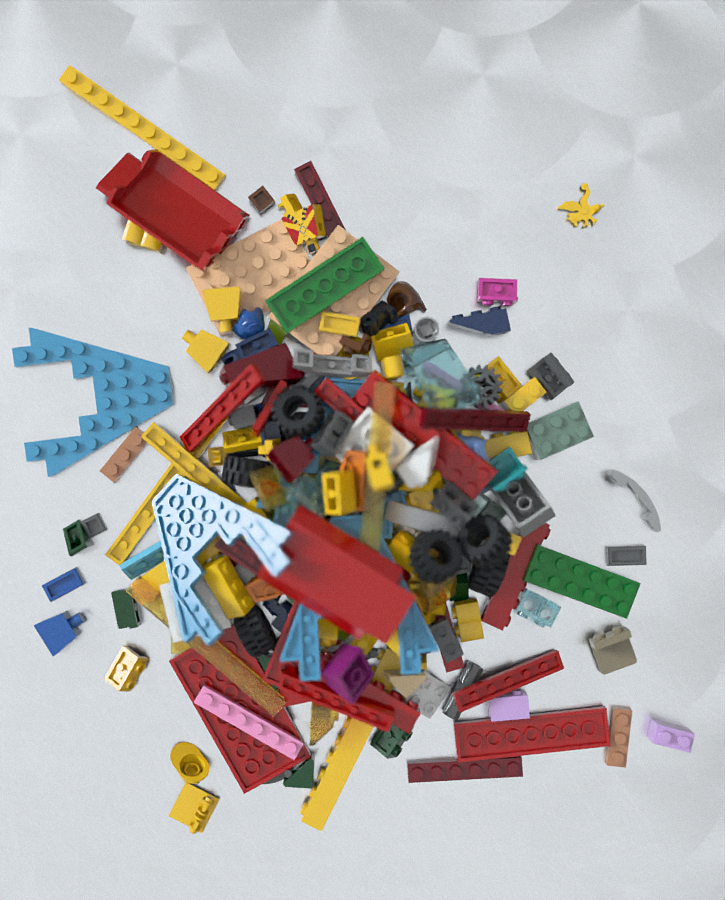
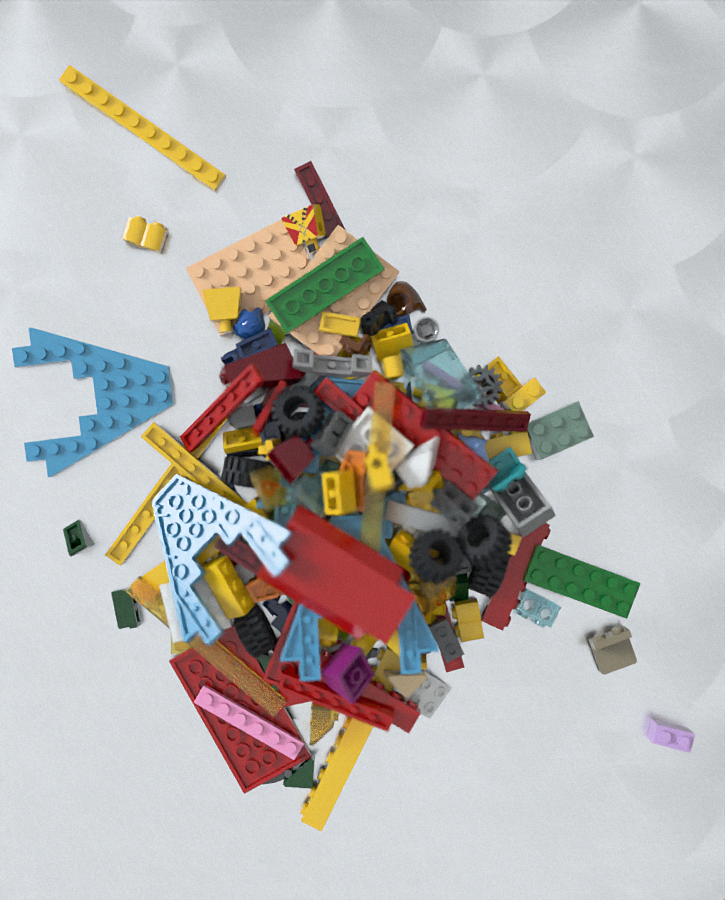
(59, 630): blue torso -> none
(63, 584): blue tile -> none
(94, 525): dark grey tile -> none
(124, 455): nougat plate -> none
(126, 669): yellow bracket -> none
(143, 561): medium azure plate -> none
(173, 206): red panel -> none
(189, 763): yellow piece -> none
(194, 808): yellow hinge -> none
(205, 348): yellow torso -> none
(216, 456): yellow tile -> none
(261, 199): reddish brown plate -> none
(290, 203): yellow tile -> none
(390, 742): dark green bracket -> none
(452, 770): dark red plate -> none
(468, 677): dark grey piece -> none
(487, 323): dark blue slope -> none
(497, 291): dark pink bracket -> none
(507, 680): red plate -> none
(509, 706): lavender brick -> none
(530, 736): red plate -> none
(551, 375): dark grey bracket -> none
(584, 211): yellow piece -> none
(619, 737): nougat plate -> none
(626, 555): dark grey tile -> none
(651, 516): light grey slope -> none

